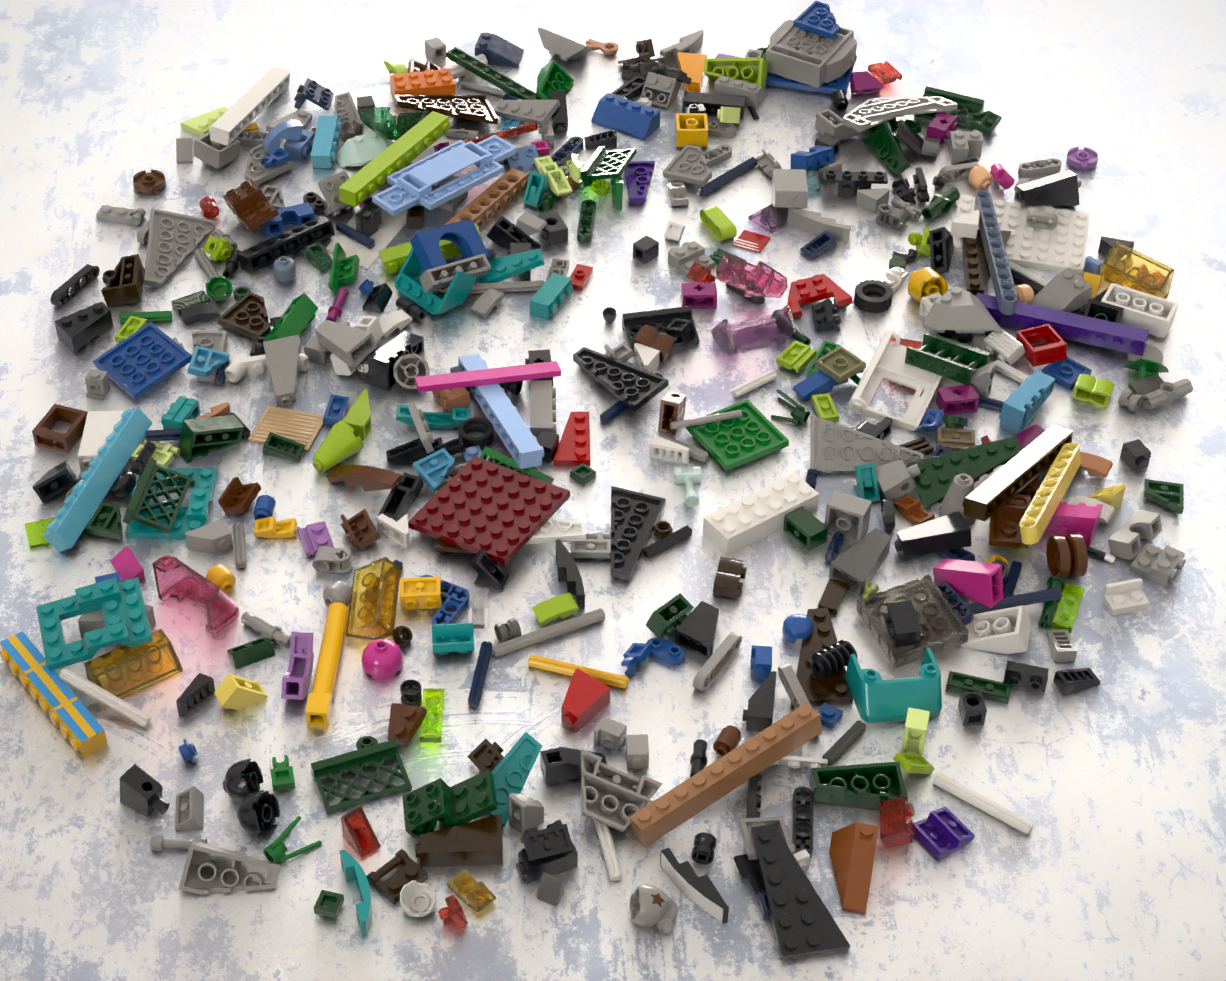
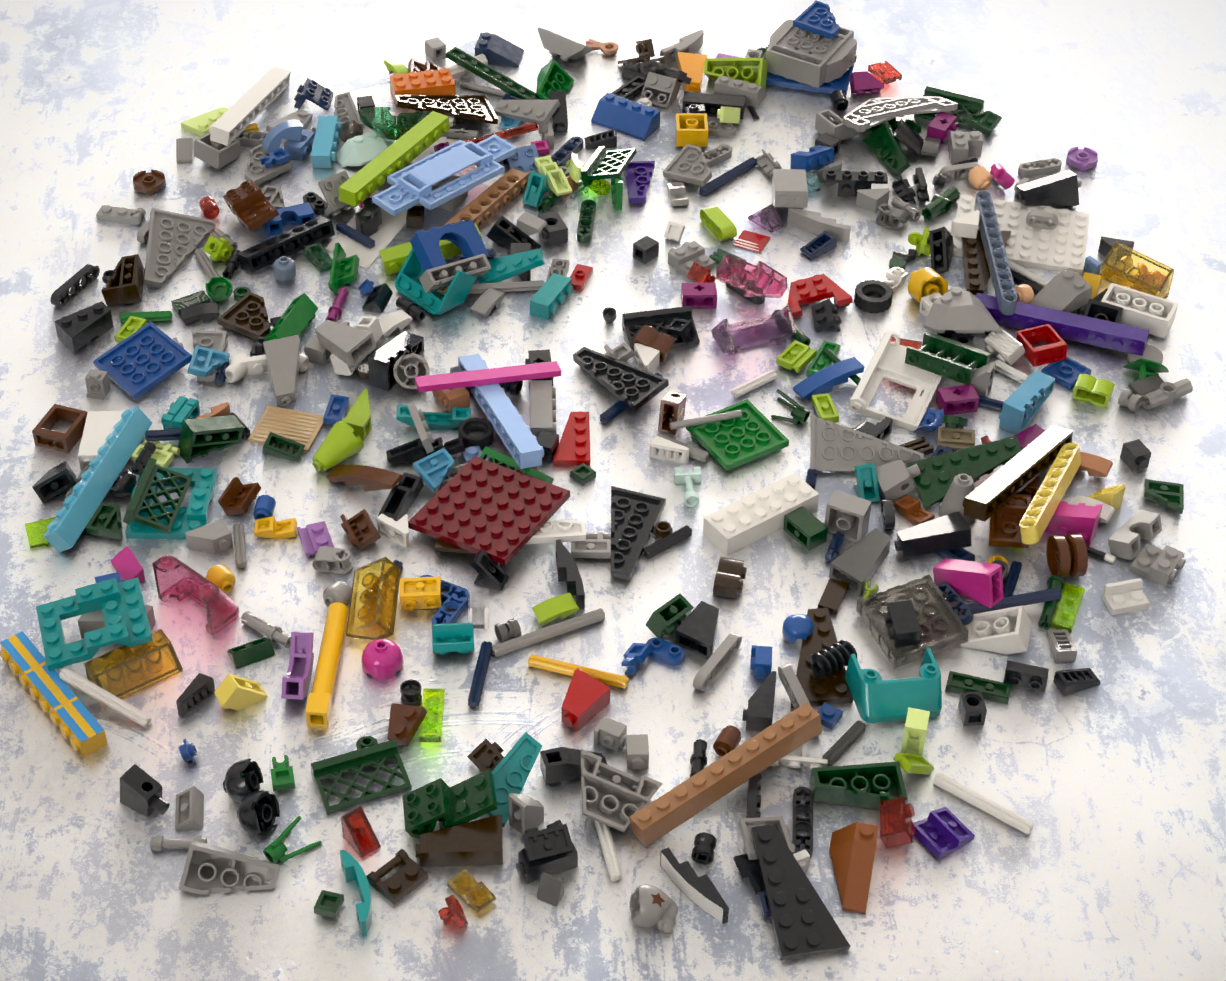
(406, 635): dark brown plate -> none
(417, 899): white hair -> none
(840, 364): olive tile -> none

